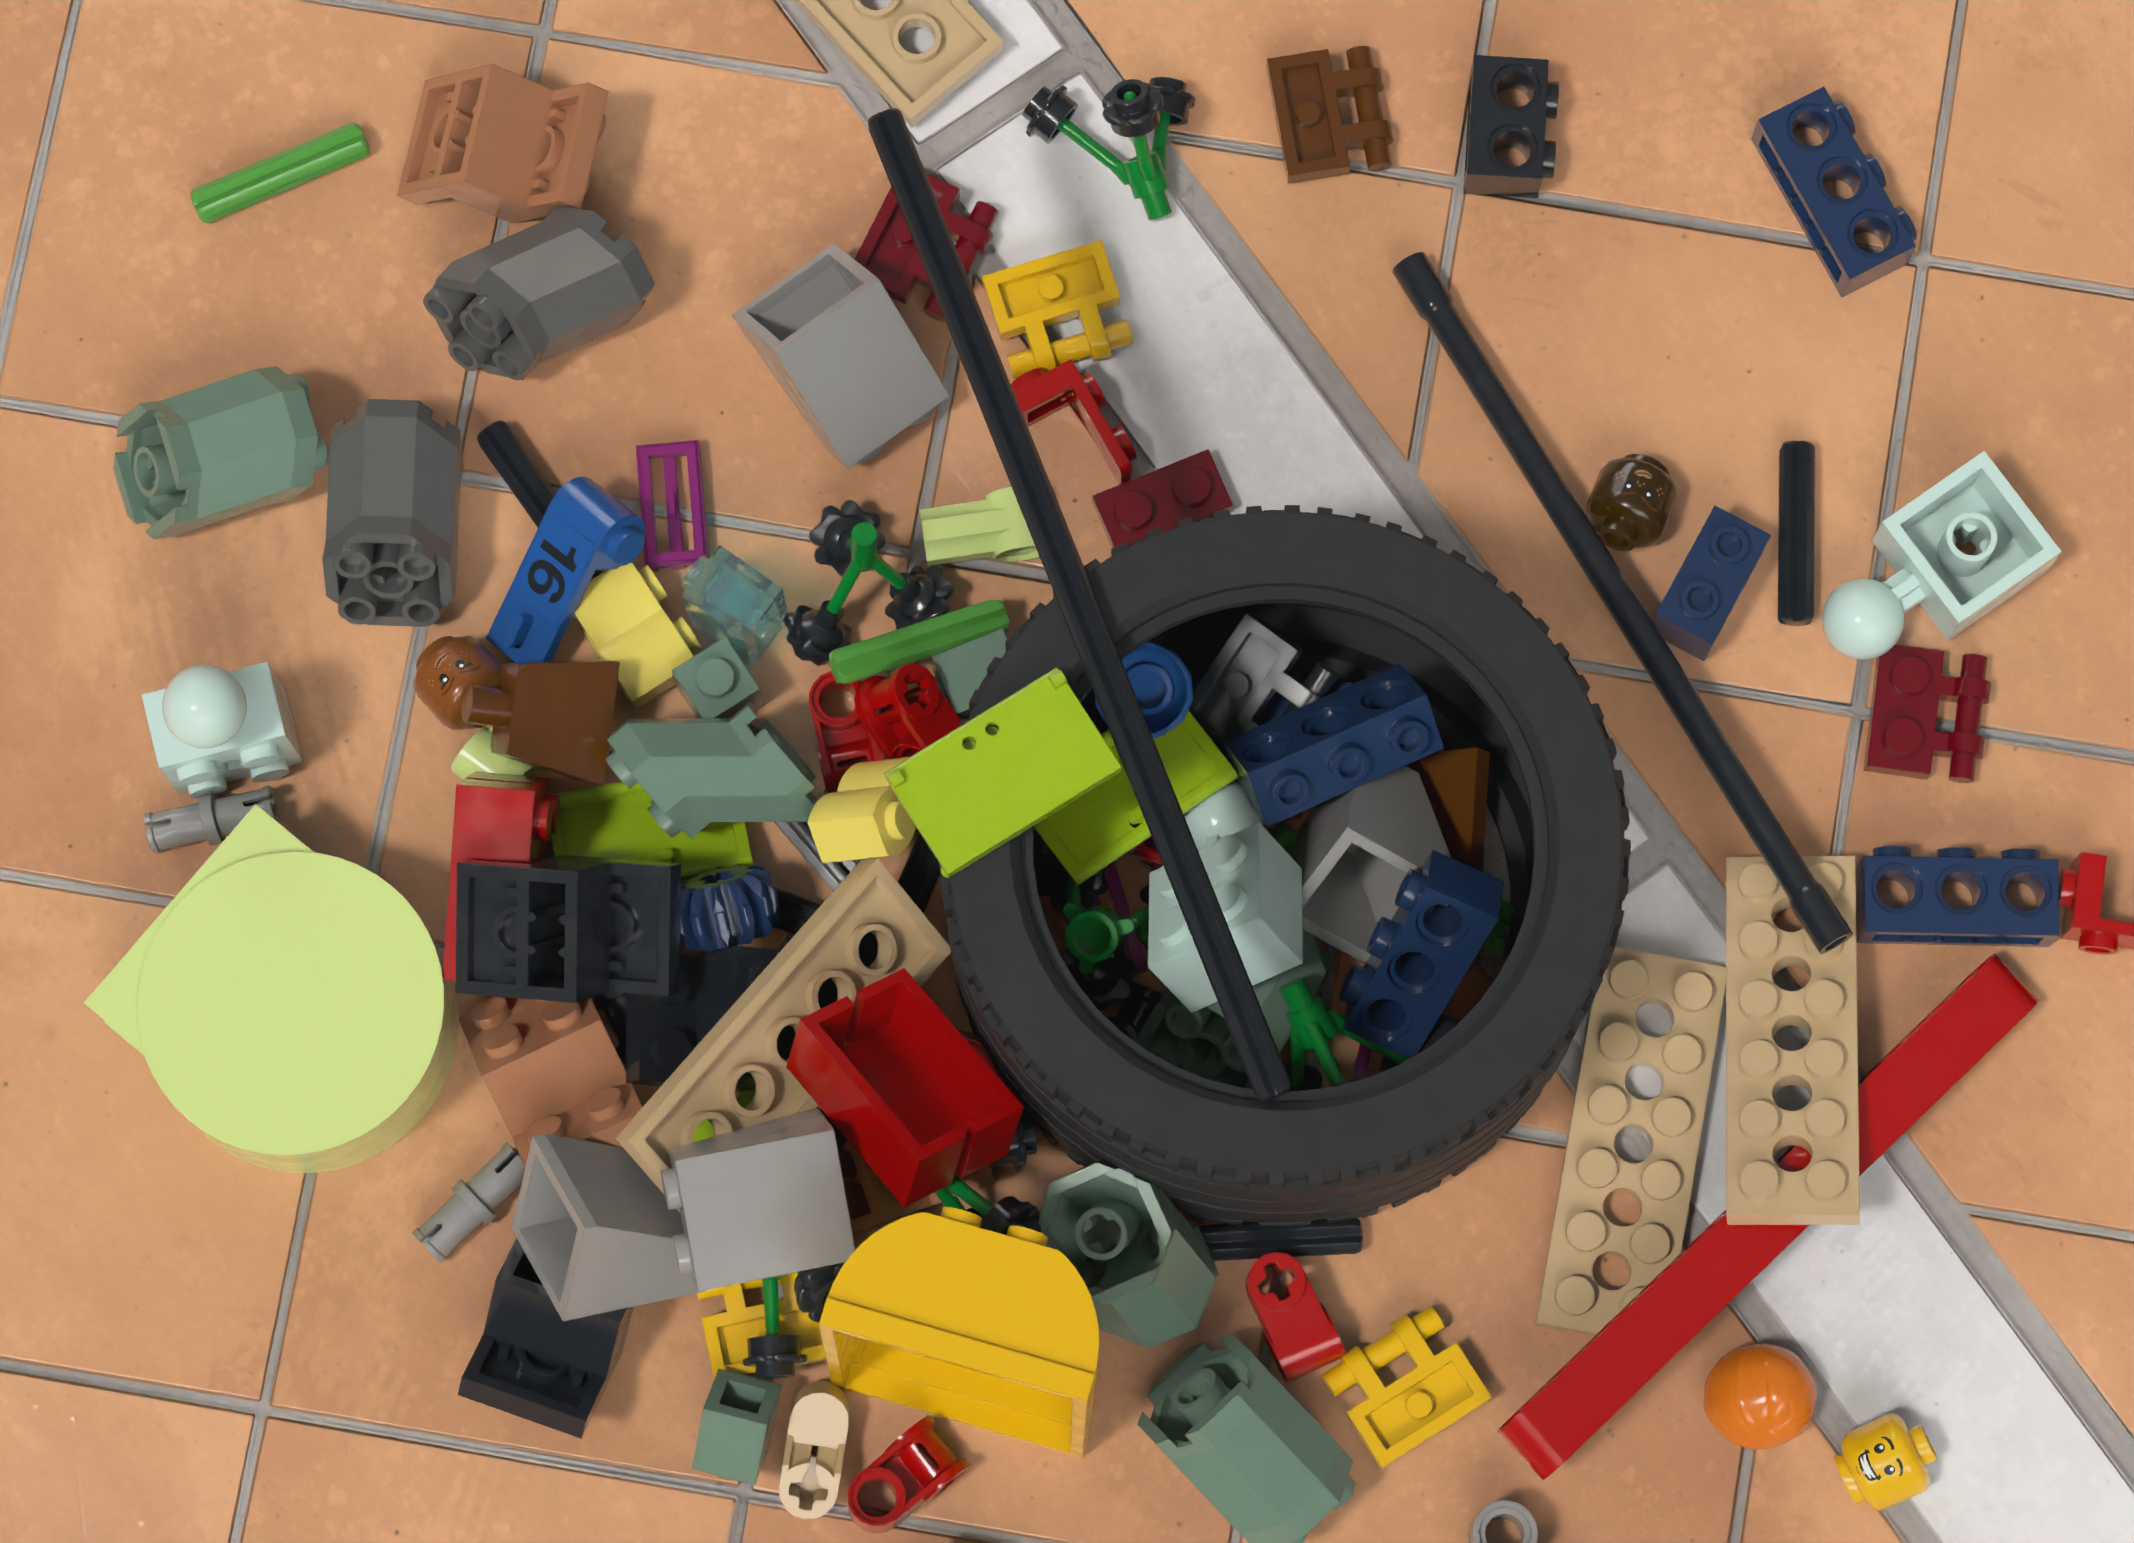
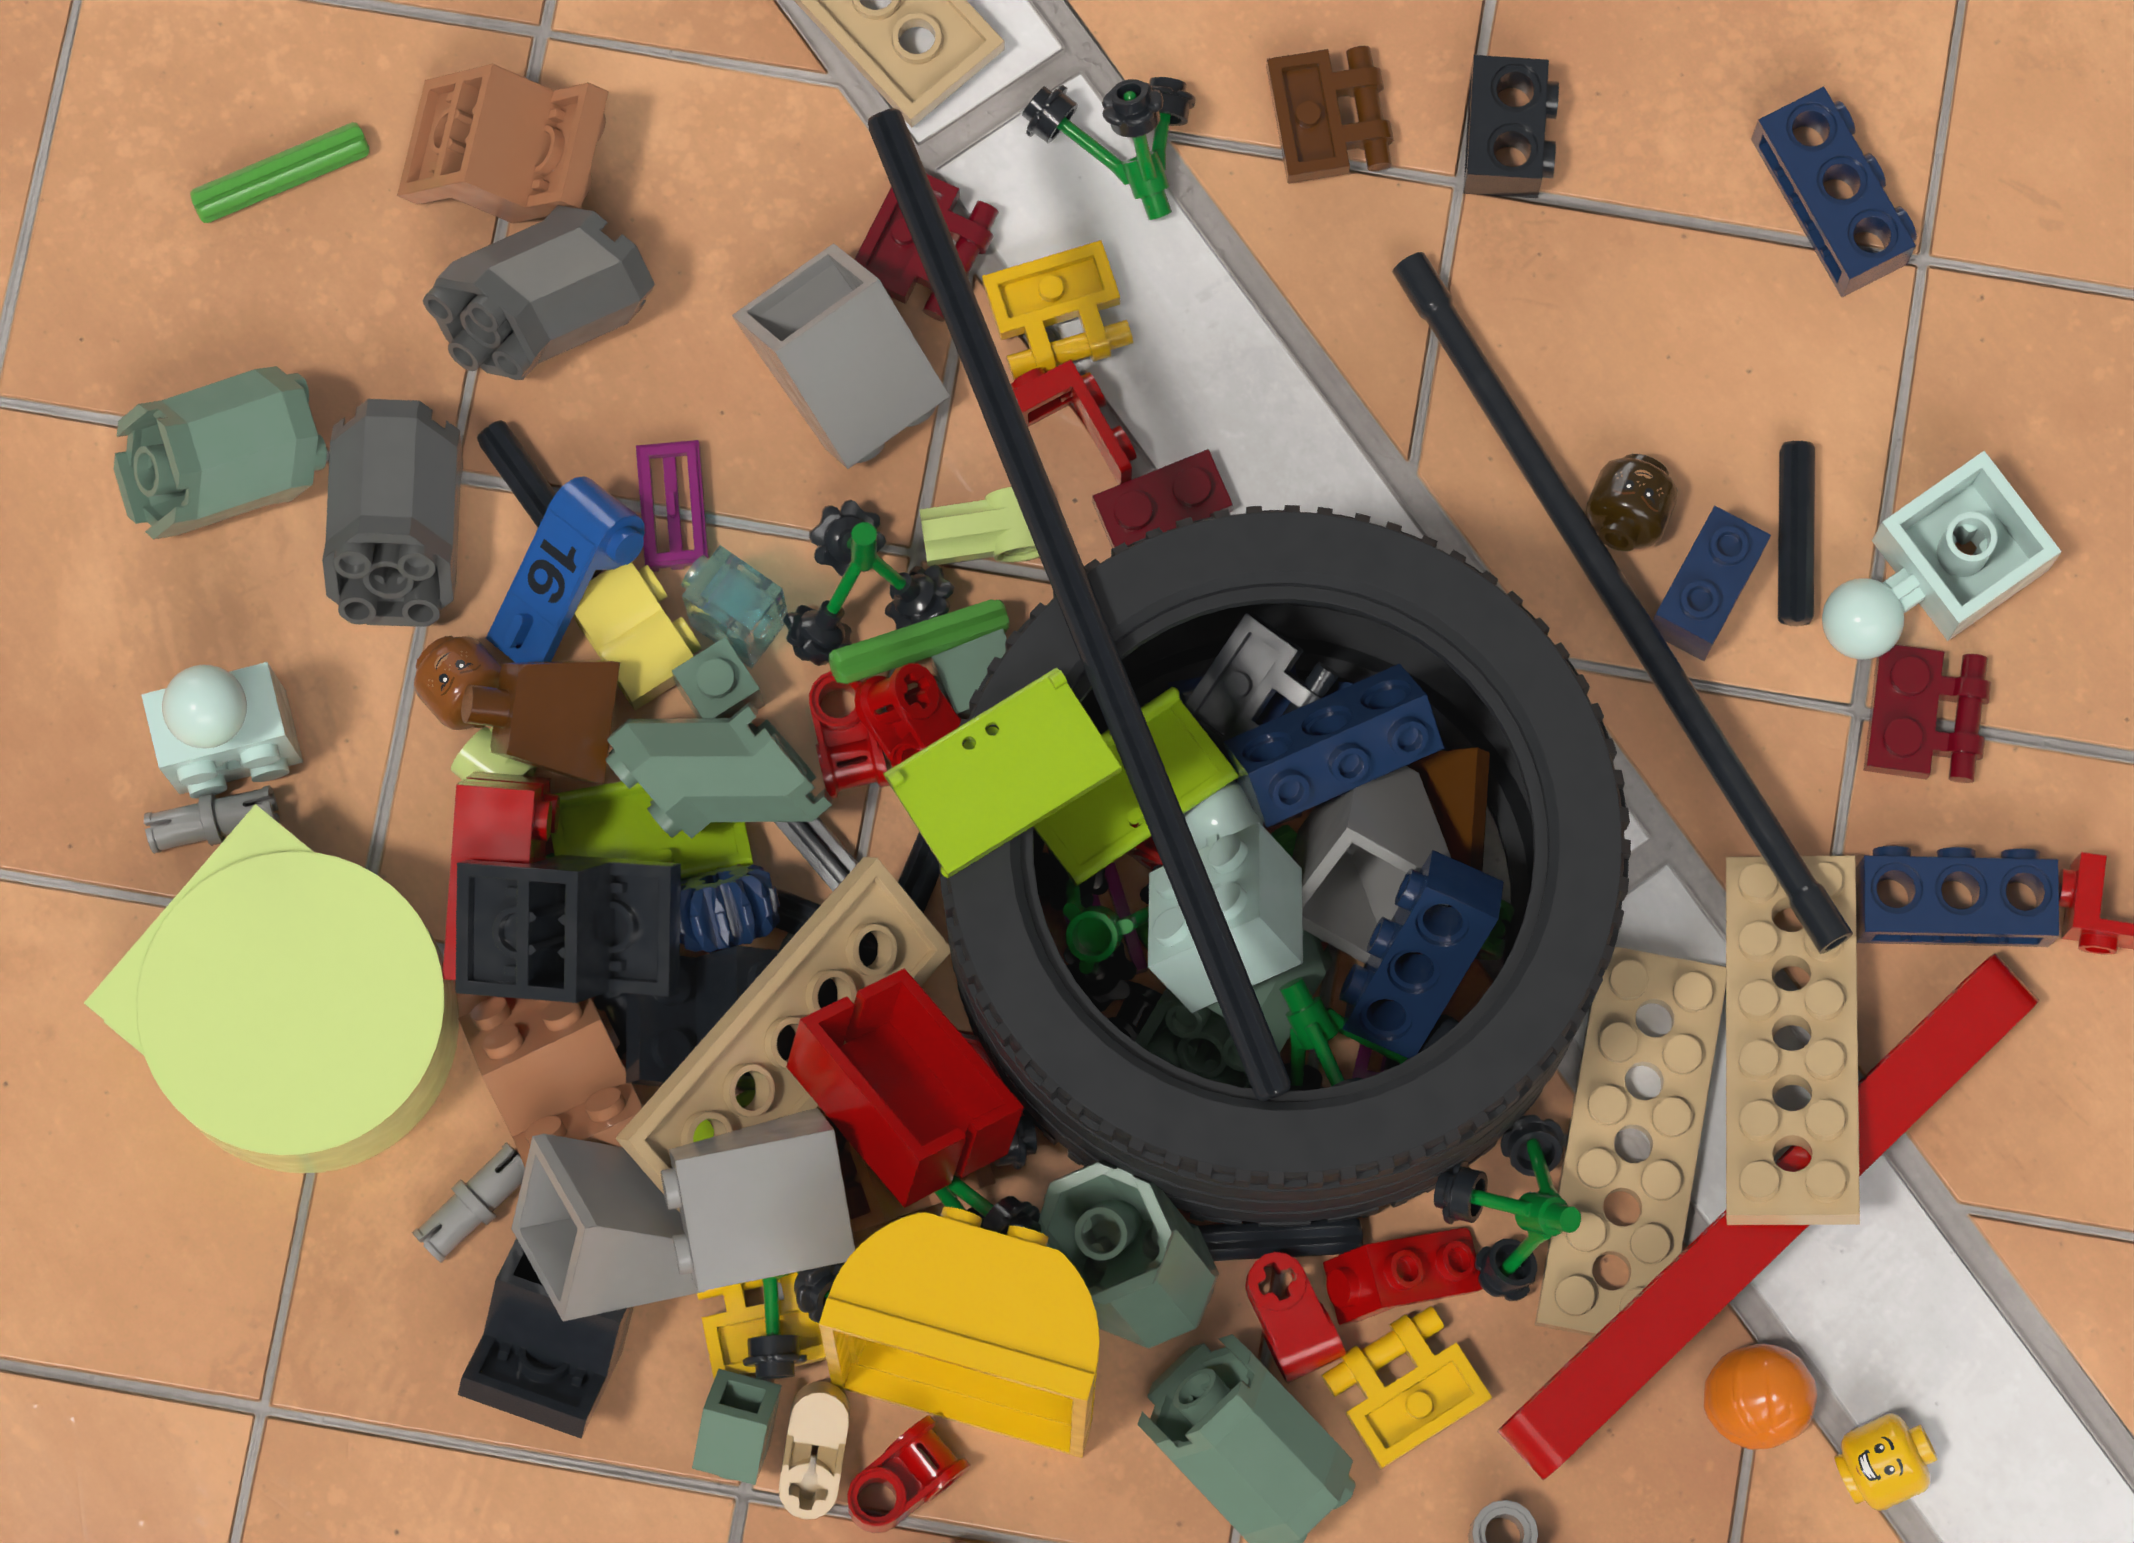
(862, 816): light yellow brick -> none
(1160, 685): blue hair -> none
(1401, 1273): none -> red bracket
(1462, 1193): none -> black plant

